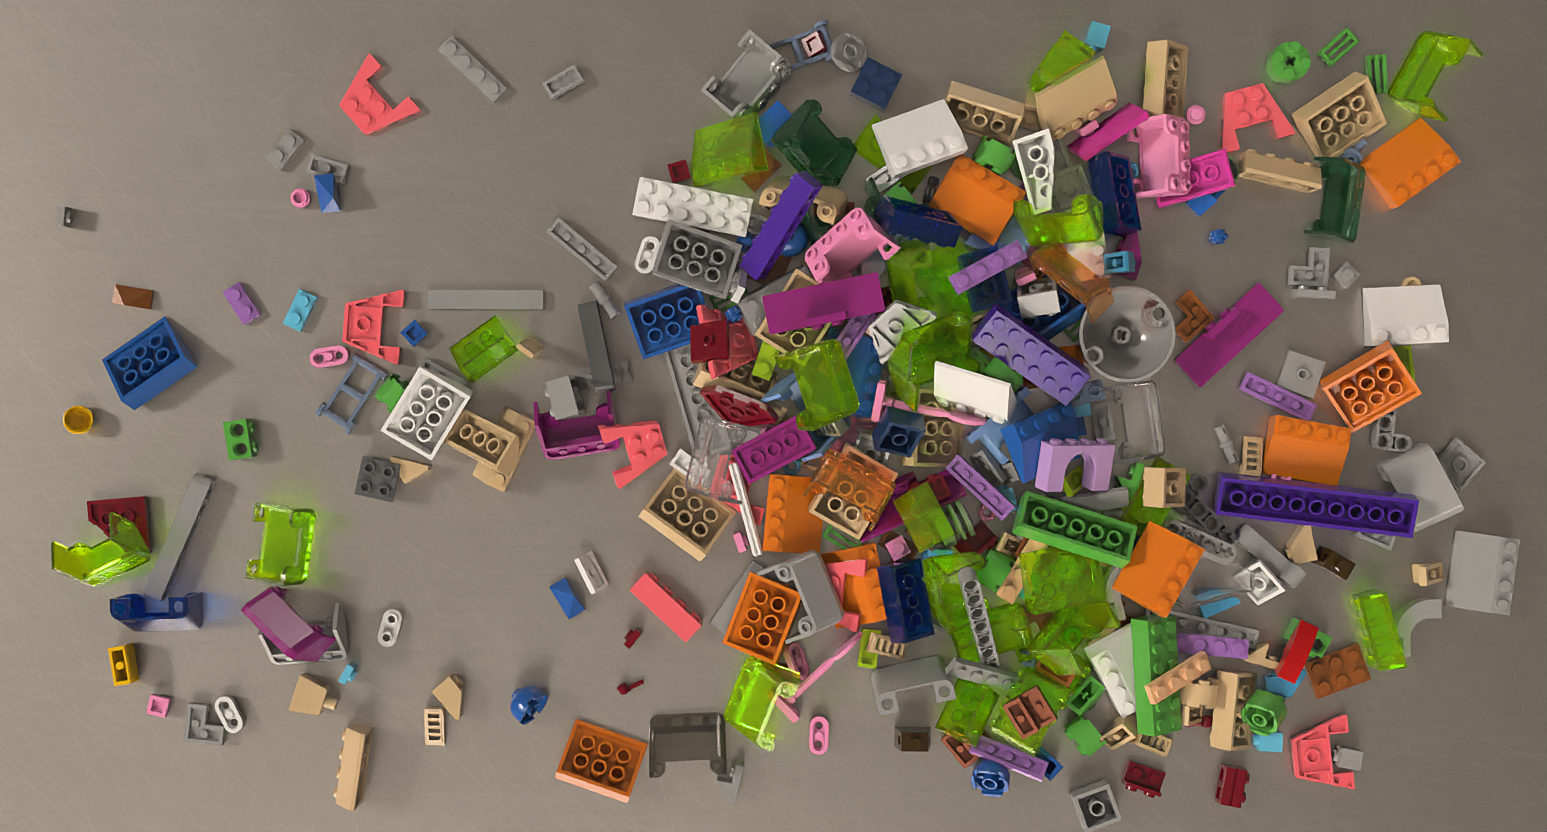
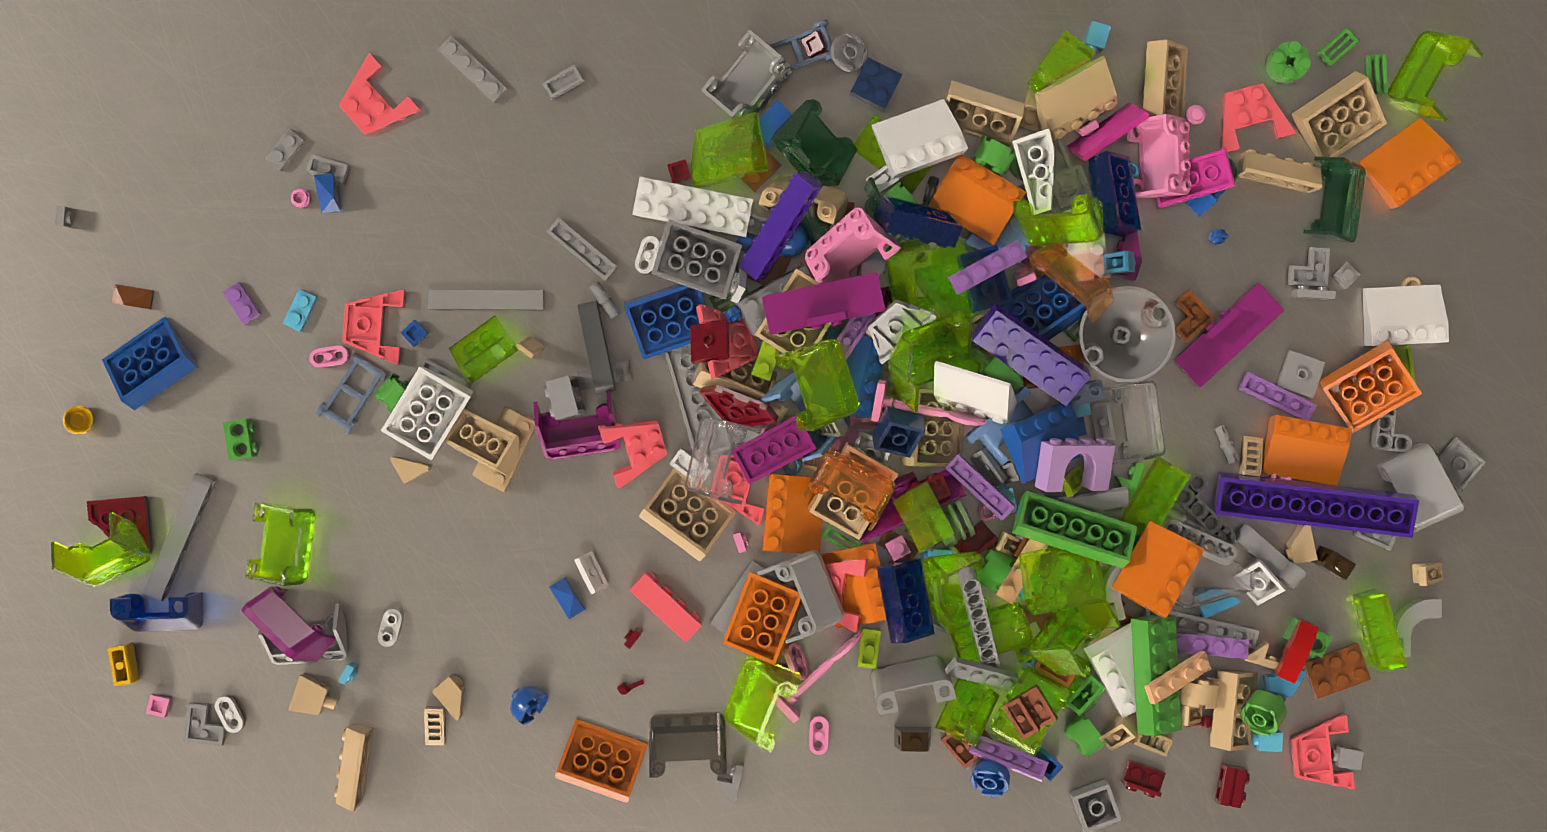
(377, 479): dark grey bracket -> none
(745, 509): white axle -> none
(897, 649): tan slope -> none
(1038, 298): light grey slope -> none
(1164, 487): tan slope -> none
(1353, 153): sand blue plate -> none
(1482, 572): light grey slope -> none

